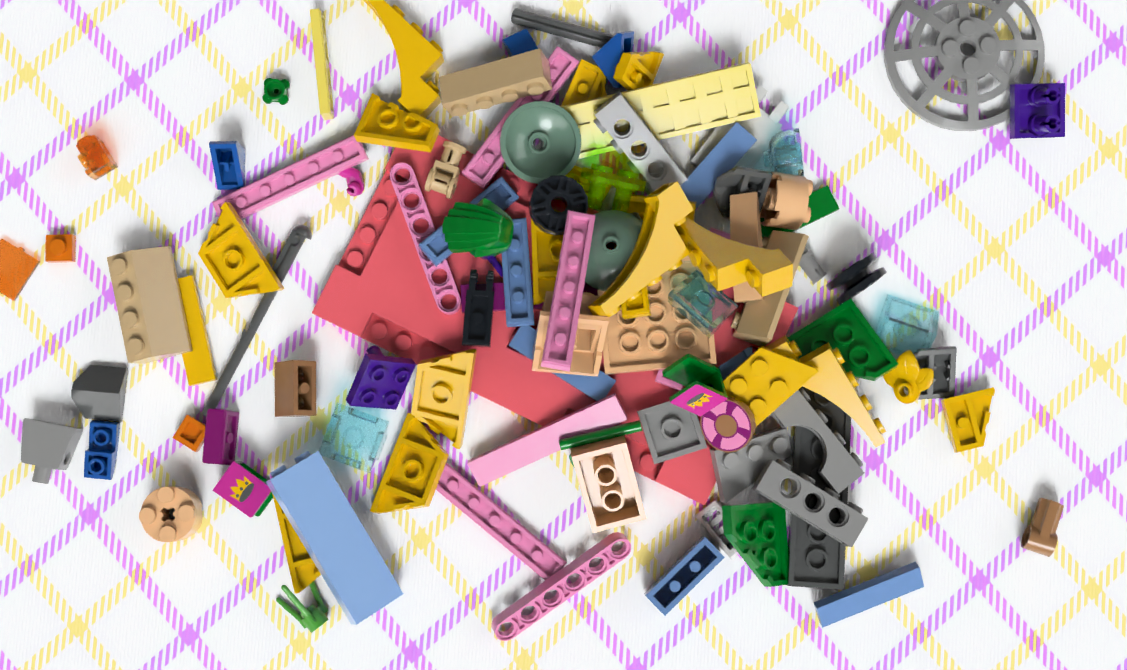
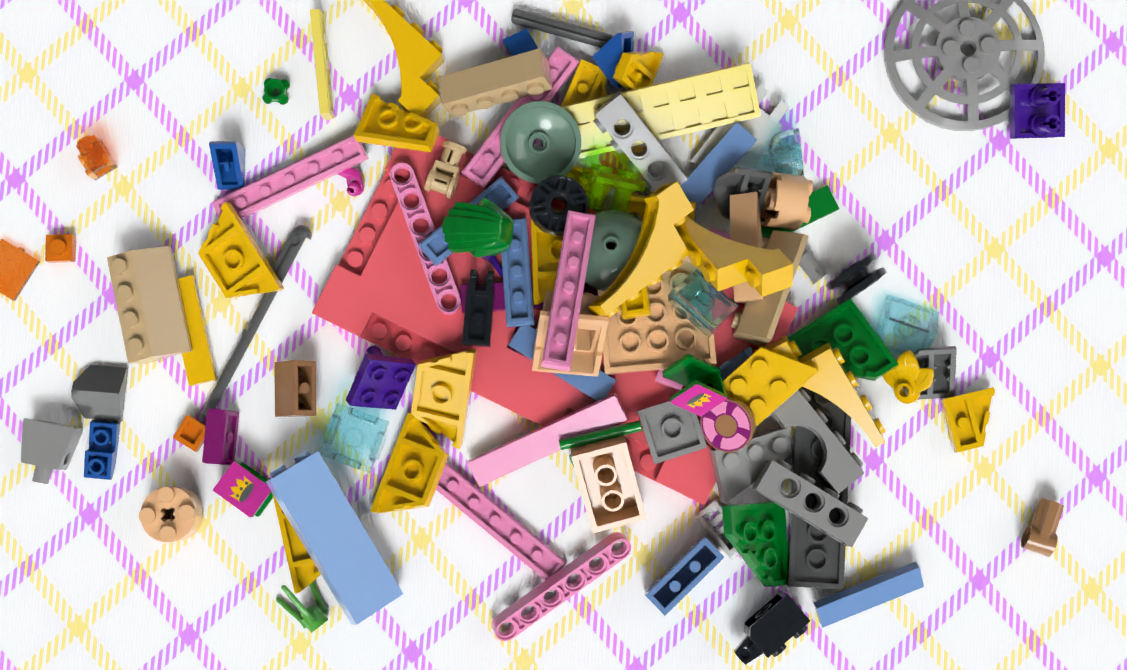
(771, 628): none -> black hinge

